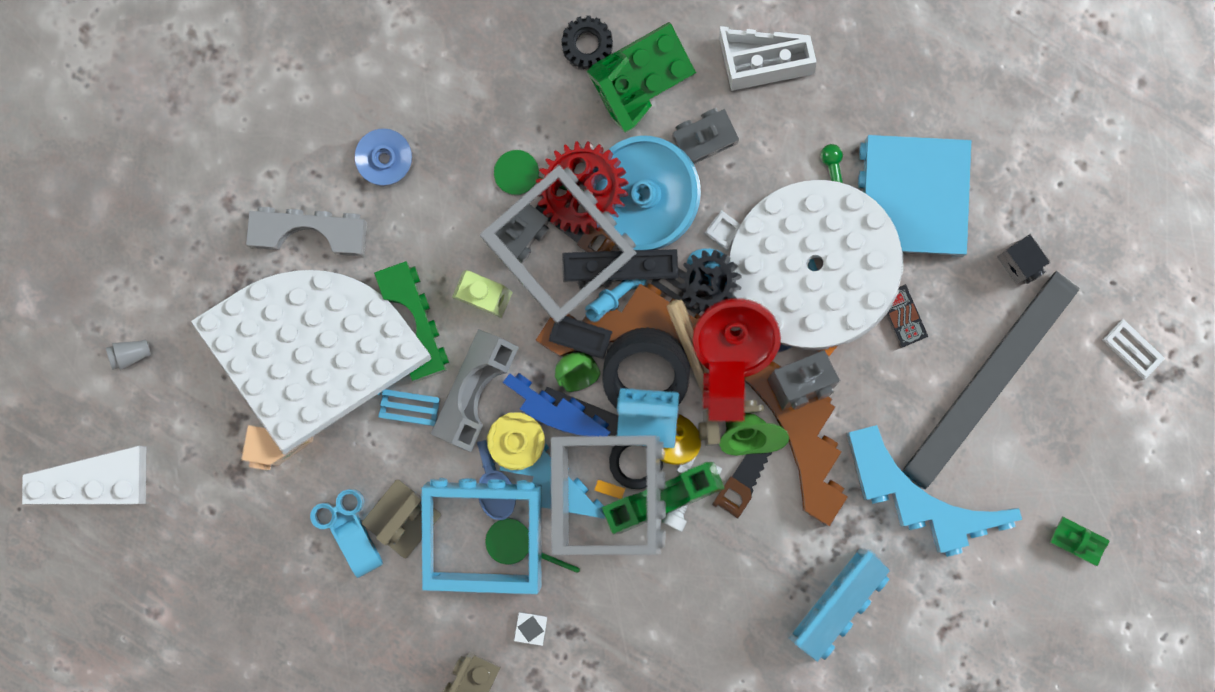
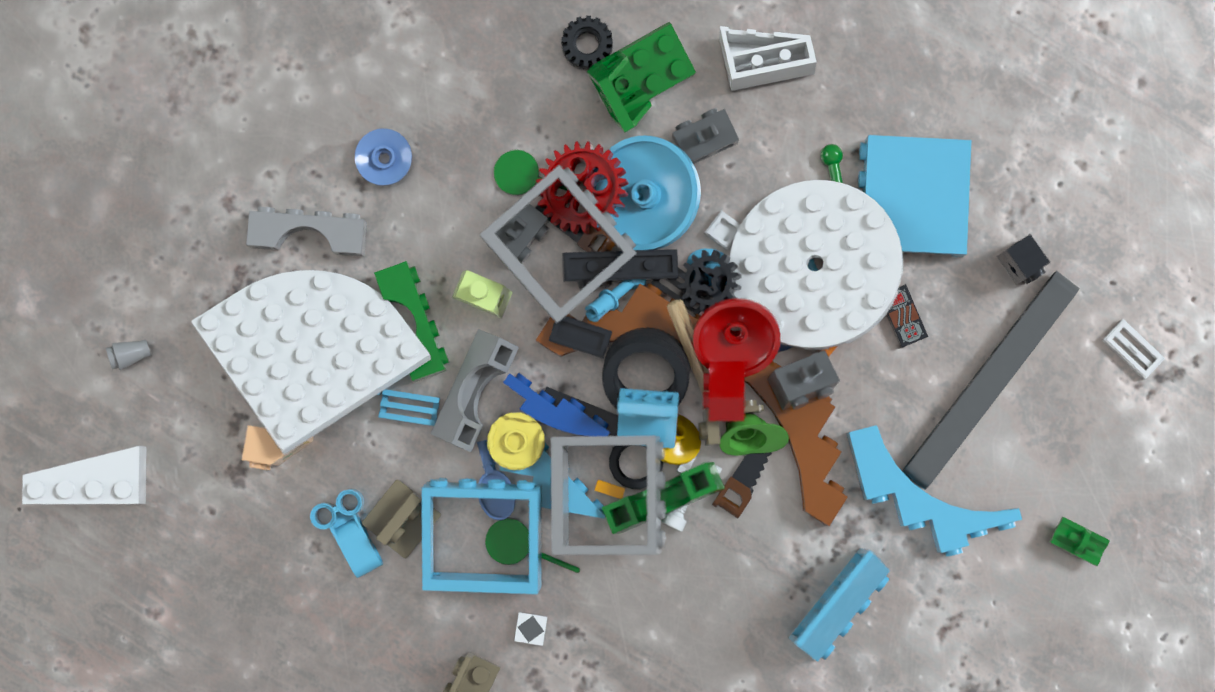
(576, 371): bright green hair -> none

